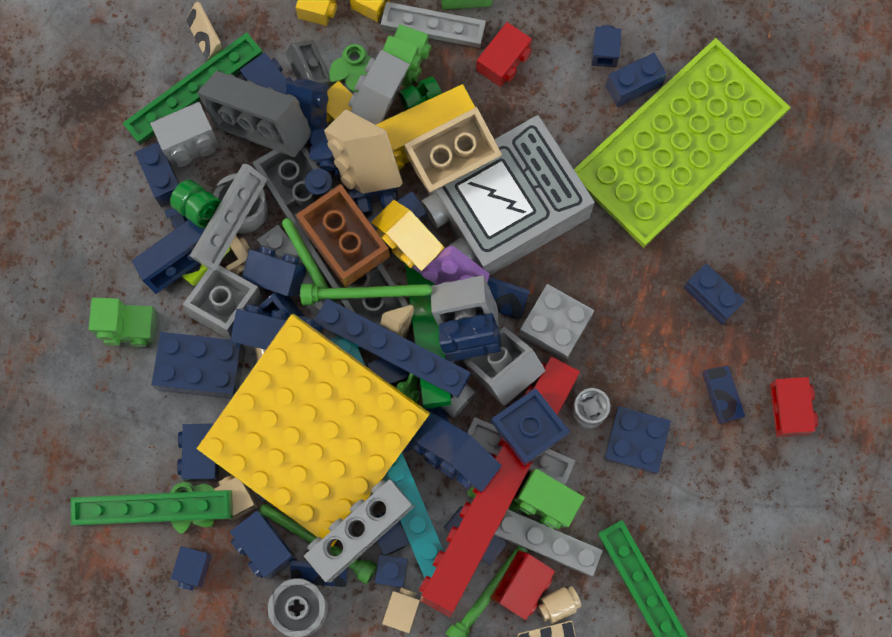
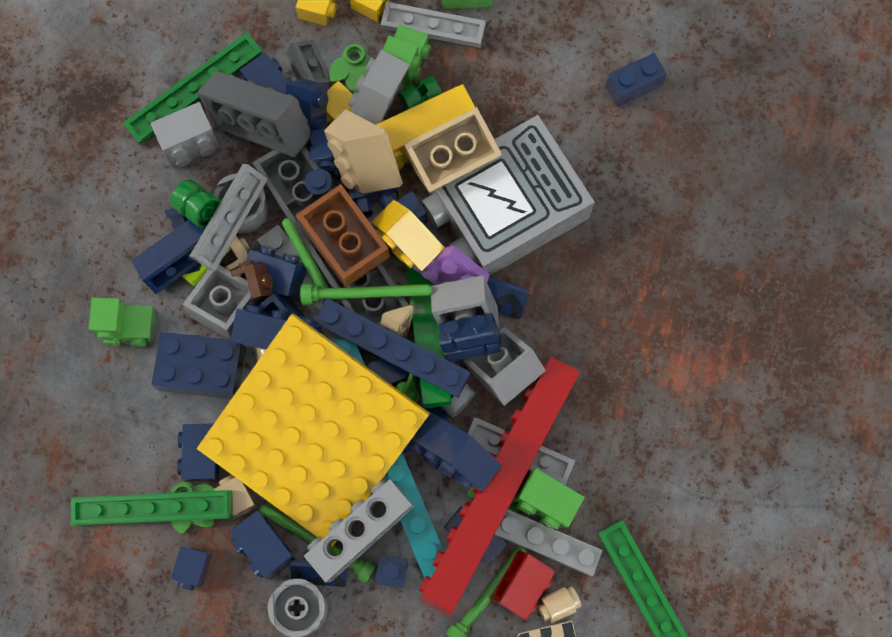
(158, 172): dark blue brick -> none
(203, 31): tan slope -> none
(257, 277): none -> reddish brown bracket
(393, 540): dark blue brick -> none
(401, 610): tan brick -> none
(504, 54): red brick -> none
(530, 426): dark blue plate -> none
(556, 323): light grey brick -> none
(590, 408): light grey wheel -> none
(606, 46): dark blue brick -> none
(637, 440): dark blue plate -> none
(680, 142): lime plate -> none
(714, 293): dark blue brick -> none
(723, 394): dark blue slope -> none
(793, 407): red brick -> none

